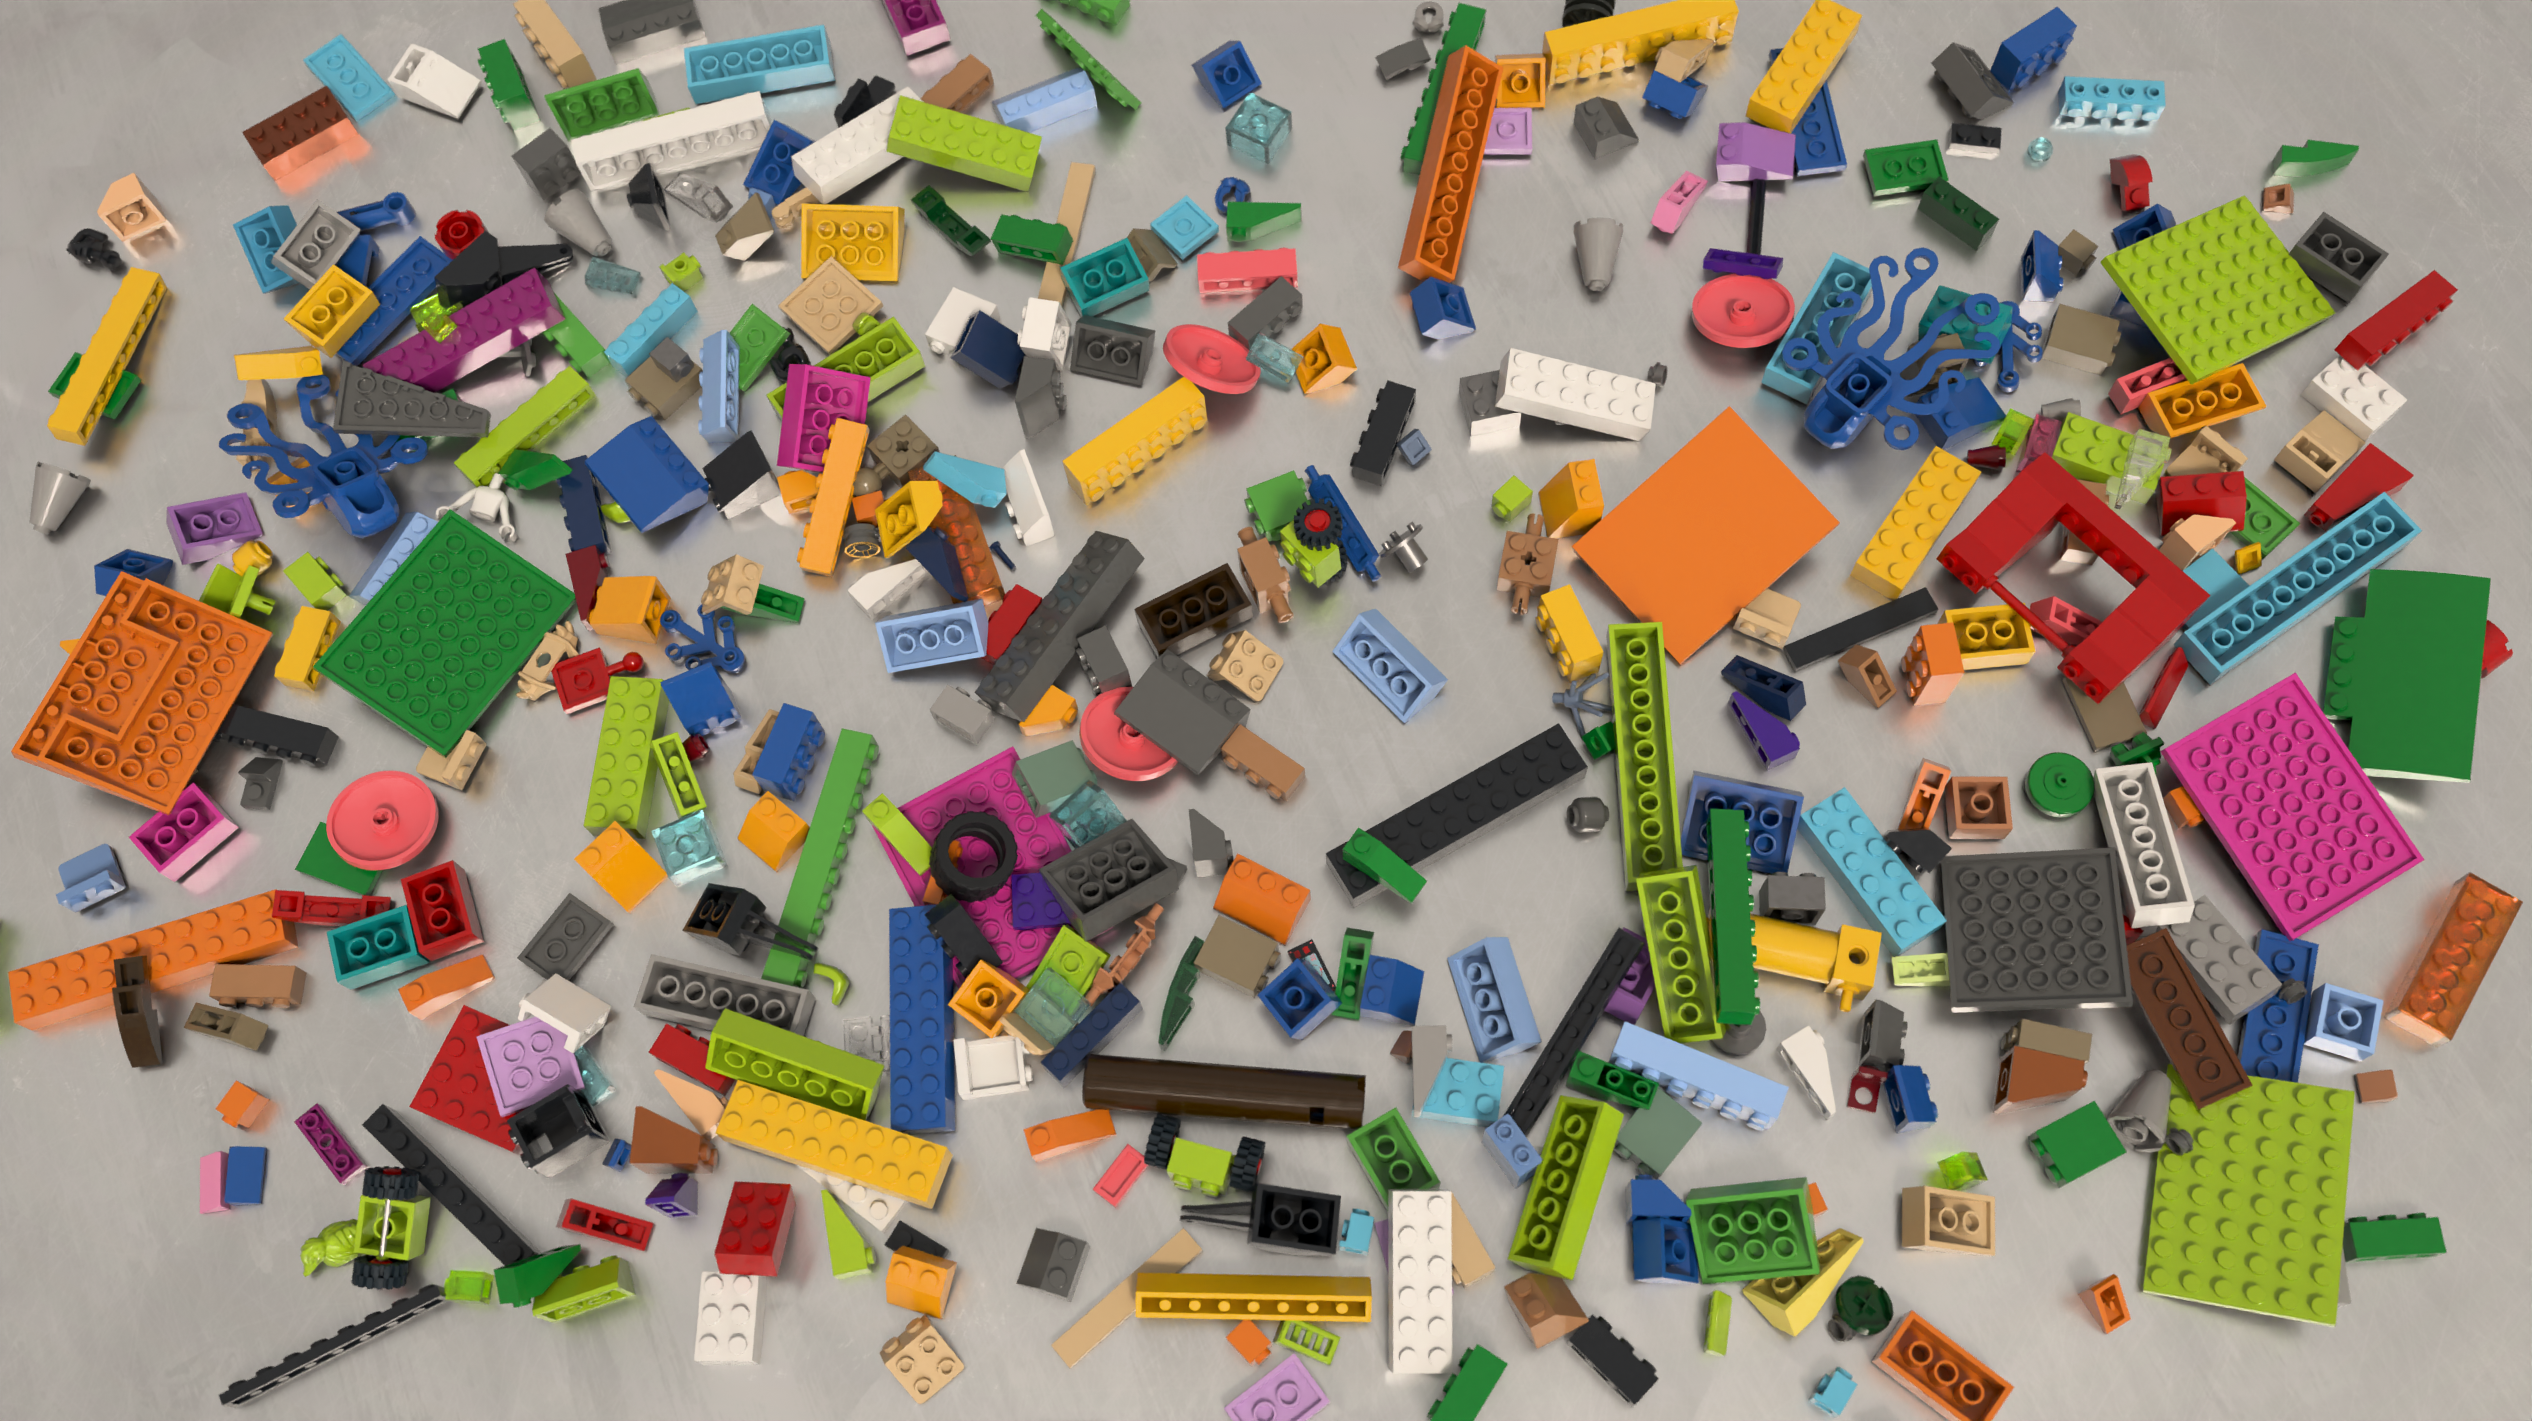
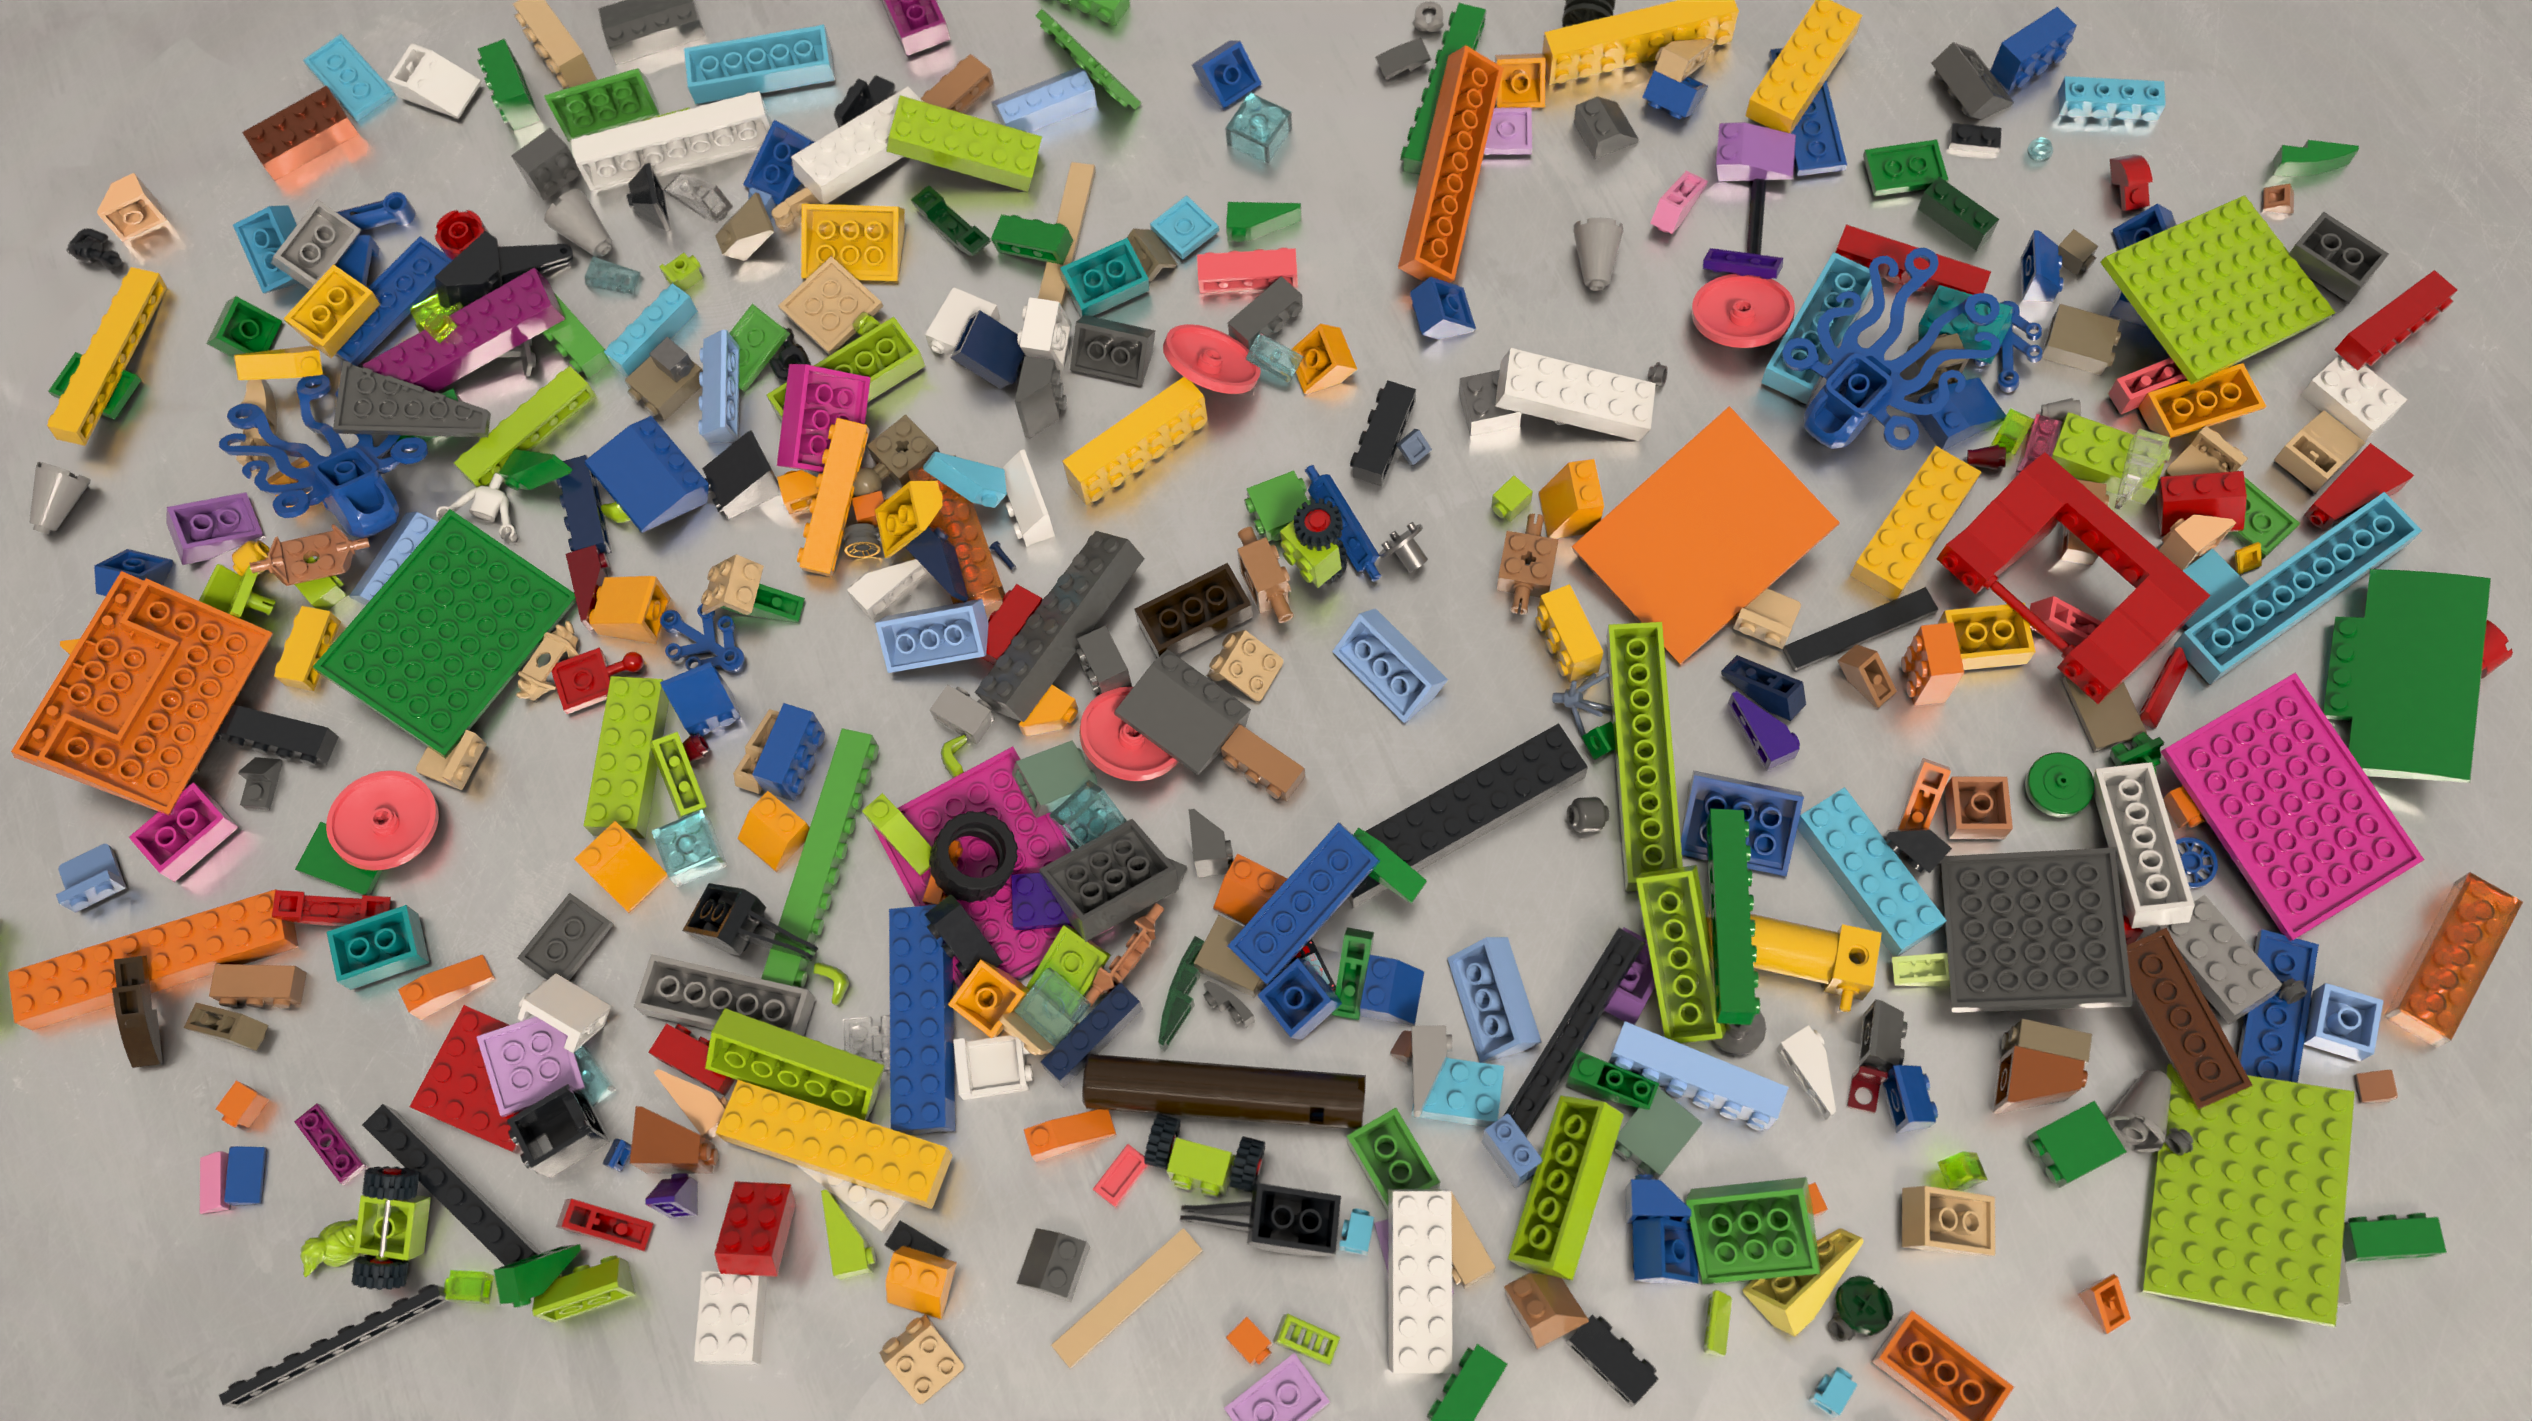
(243, 328): none -> green slope
(289, 557): none -> nougat plate
(442, 910): red brick -> none
(947, 757): none -> lime hair
(1222, 998): none -> dark grey slope
(1225, 187): blue piece -> none
(1253, 1297): yellow brick -> none
(1304, 903): none -> blue plate
(1793, 897): flat silver brick -> none
(1865, 246): none -> red brick
(2193, 861): none -> blue wheel

